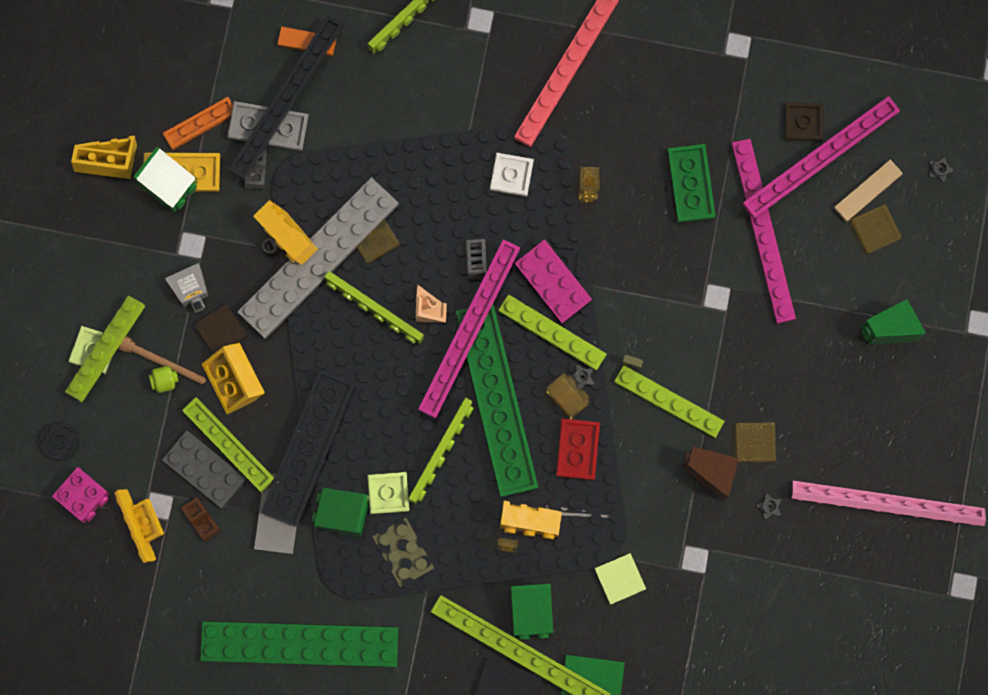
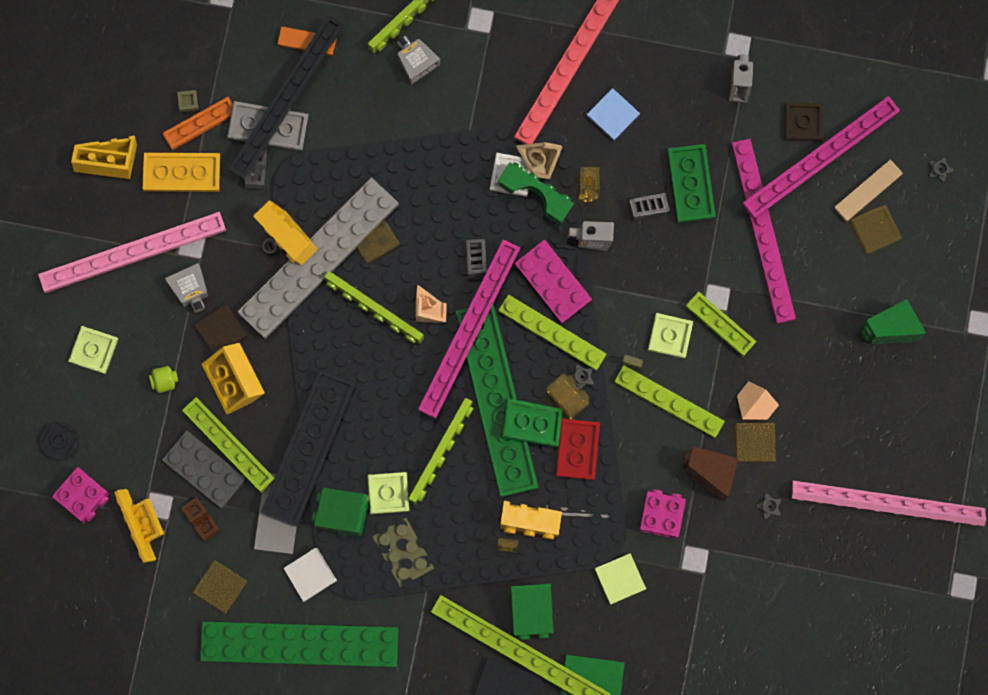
(105, 348): lime plate -> none
(129, 346): medium nougat piece -> none
(132, 252): none -> bright pink plate
(165, 180): slope -> none
(188, 101): none -> olive plate
(220, 587): none -> clear yellow tile
(310, 574): none -> white tile
(416, 59): none -> light grey torso
(515, 179): none -> green arch
(532, 423): none -> green tile
(540, 158): none -> tan slope
(593, 235): none -> light grey torso
(613, 114): none -> light blue tile
(639, 215): none -> flat silver slope
(662, 514): none -> dark pink brick
(670, 335): none -> yellowish green tile
(720, 324): none -> lime plate
(741, 79): none -> light grey torso
(756, 402): none -> light nougat slope

